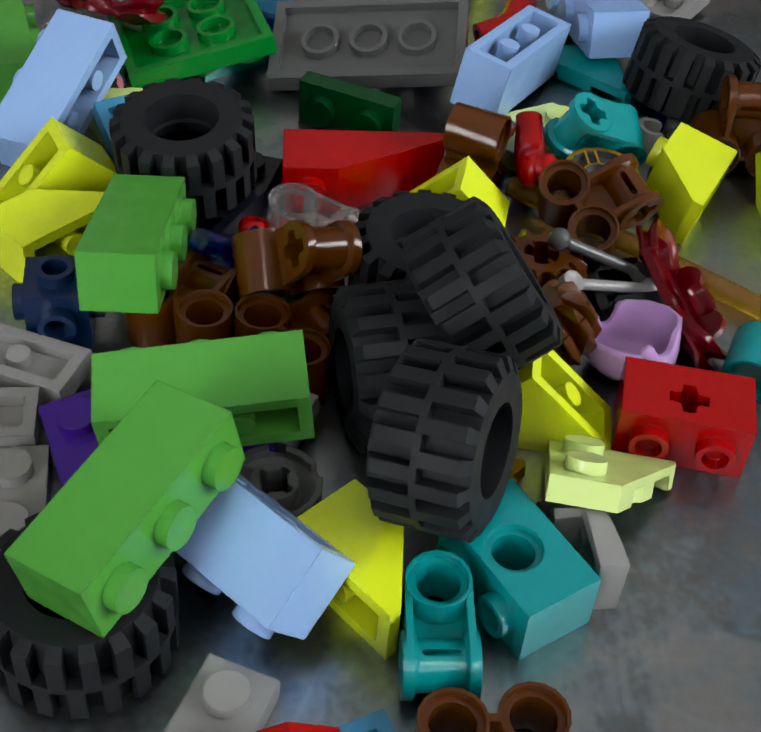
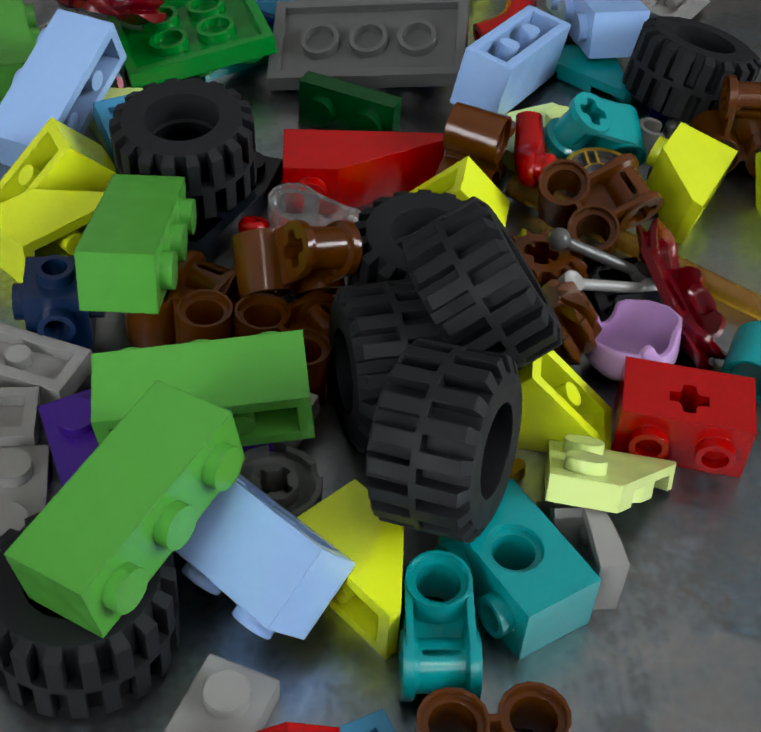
(213, 244): clear blue bar -> none

